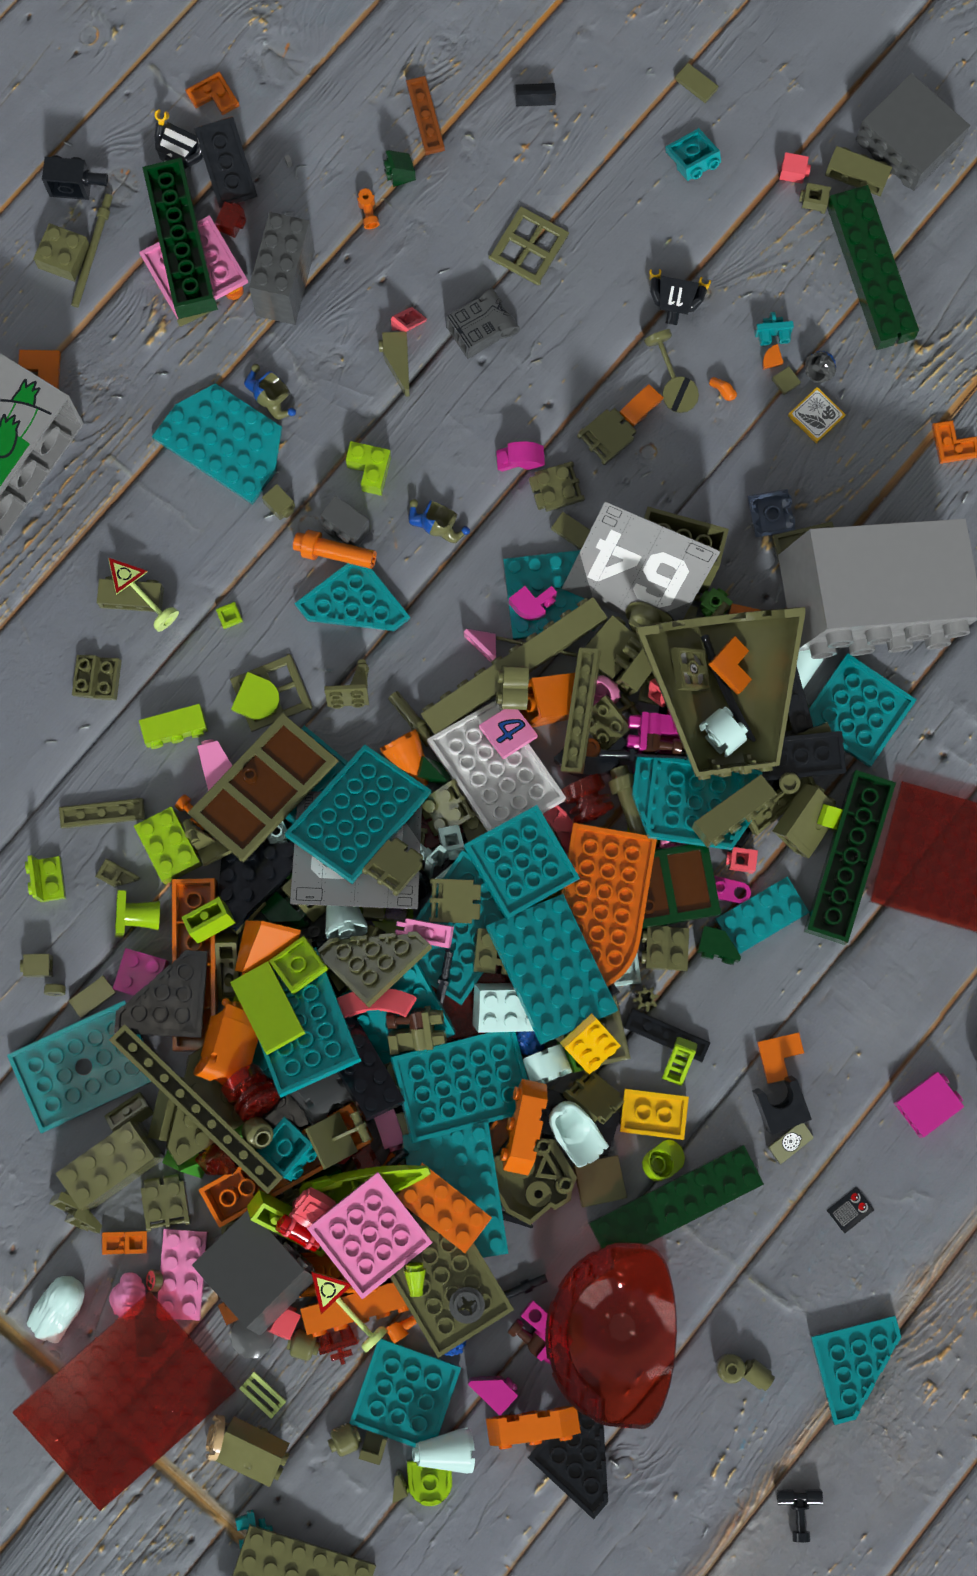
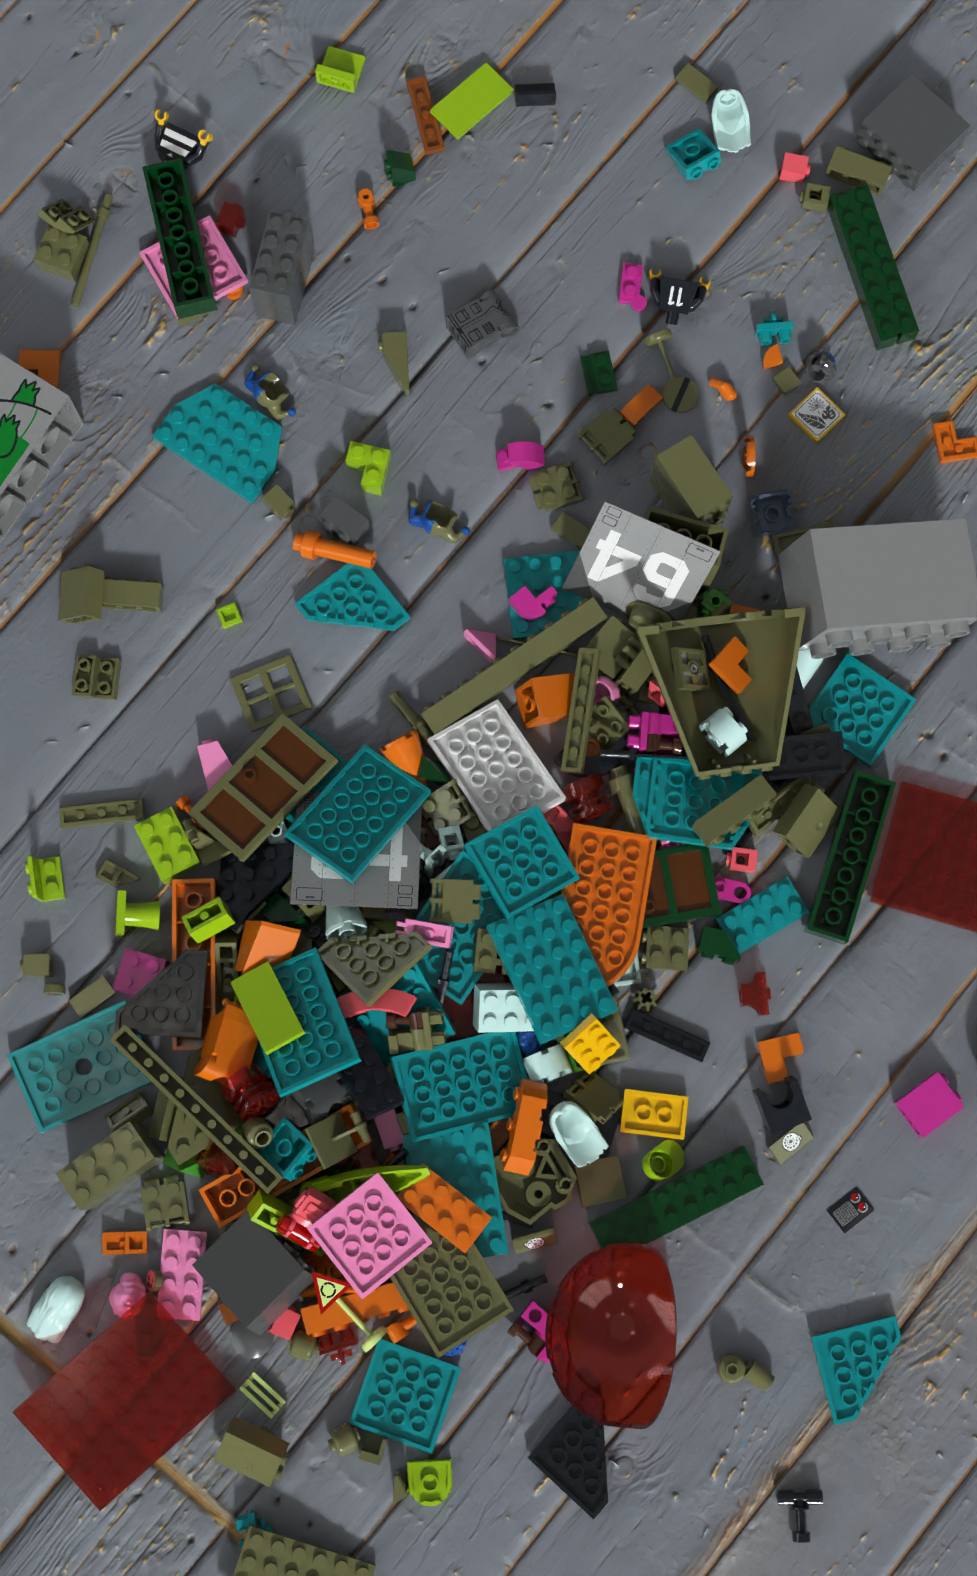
(65, 218): none -> olive slope
(70, 177): black brick -> none
(79, 1218): olive plate -> none
(81, 594): none -> olive brick
(126, 575): yellowish green piece -> none
(173, 726): lime brick -> none
(213, 89): orange tile -> none
(215, 1437): tan tile -> none
(225, 161): black plate -> none
(256, 698): lime tile -> none
(298, 965): lime tile -> none
(340, 69): none -> lime bracket
(350, 695): olive plate -> none
(394, 865): olive plate -> none
(407, 320): coral slope -> none
(415, 1278): lime cone -> none
(447, 1452): light aqua cone -> none
(464, 1315): dark grey gear -> none
(471, 101): none -> lime tile
(495, 1391): dark pink slope -> none
(508, 731): bright pink tile -> none
(509, 235): olive window -> none
(513, 687): olive brick -> none
(533, 1427): orange brick -> none
(534, 1240): none -> olive slope
(598, 373): none -> dark green plate
(631, 286): none -> dark pink hinge
(685, 1049): lime slope -> none
(690, 483): none -> olive brick
(730, 121): none -> light aqua hair
(748, 456): none -> orange tile
(756, 994): none -> clear red brick
(789, 782): olive tile -> none
(830, 816): lime tile -> none

